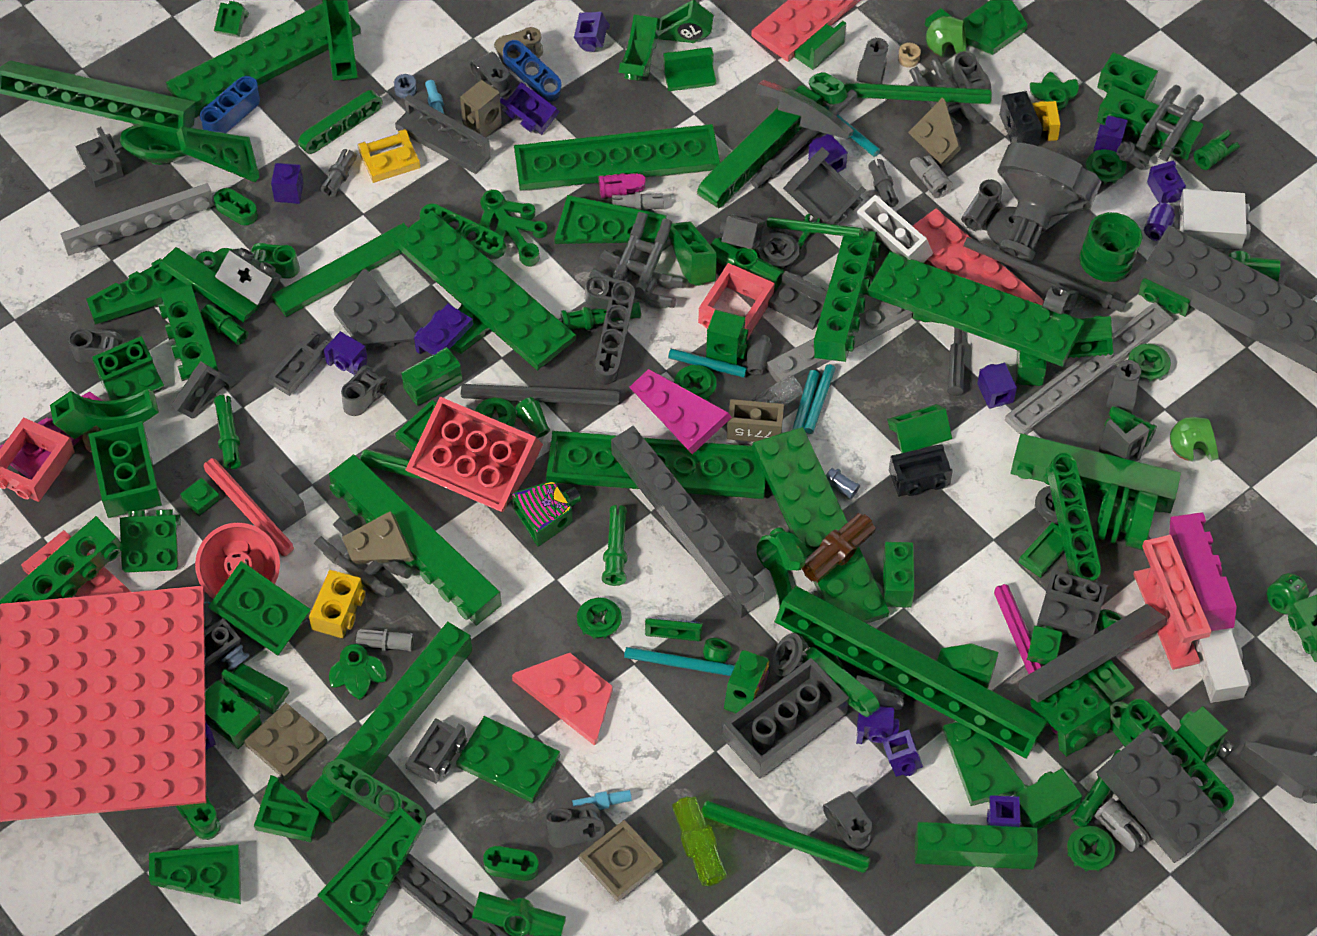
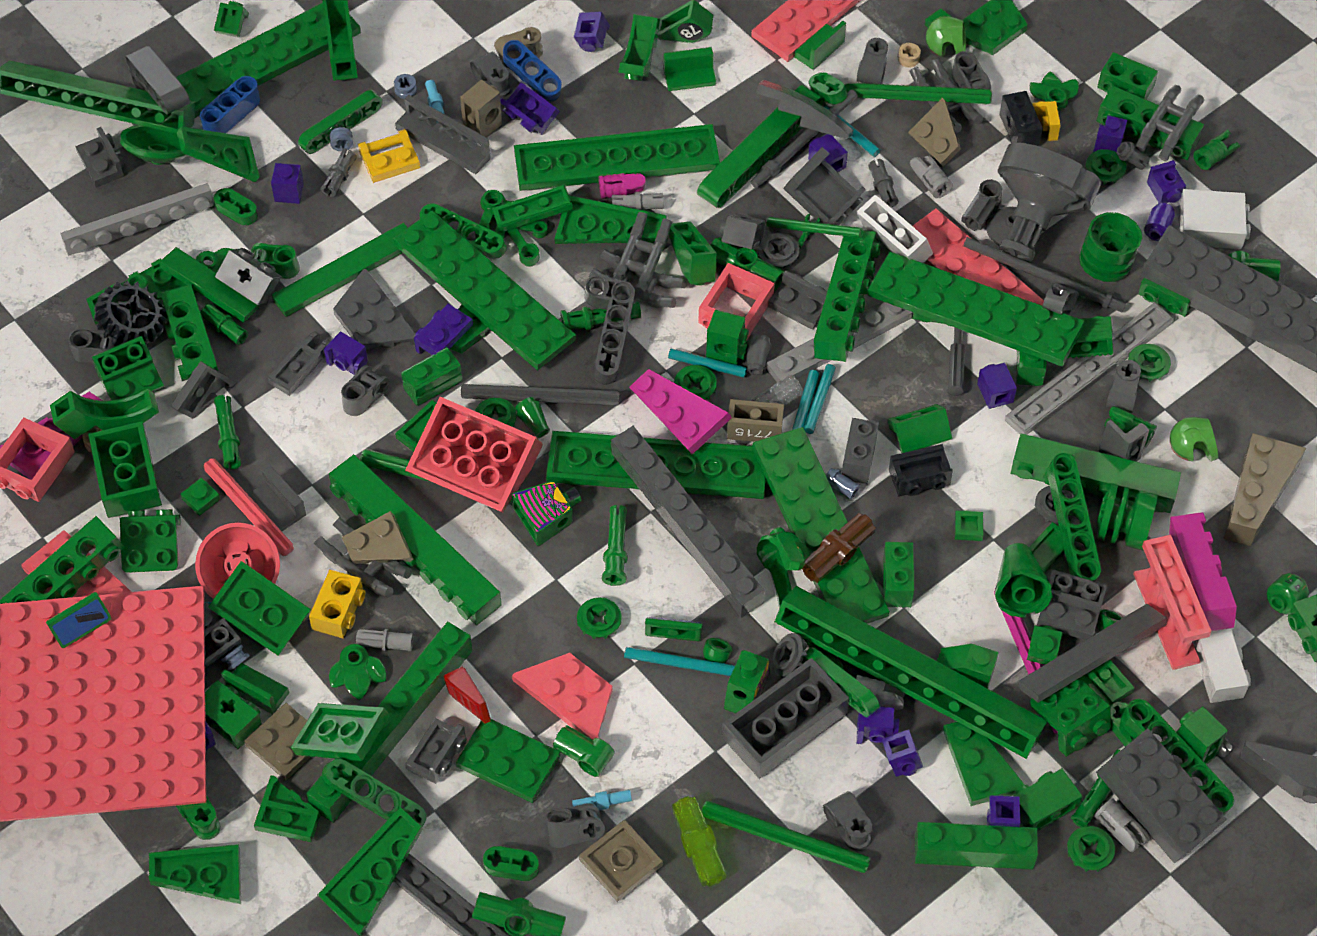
(79, 620): none -> slope
(114, 314): none -> black gear
(154, 77): none -> dark grey beam
(340, 731): none -> green plate
(341, 139): none -> sand blue bush
(464, 691): none -> red slope
(532, 208): none -> green tile
(590, 754): none -> green piece
(860, 450): none -> dark grey brick
(968, 525): none -> green plate
(1021, 583): none -> green cone
(1262, 480): none -> dark tan wedge

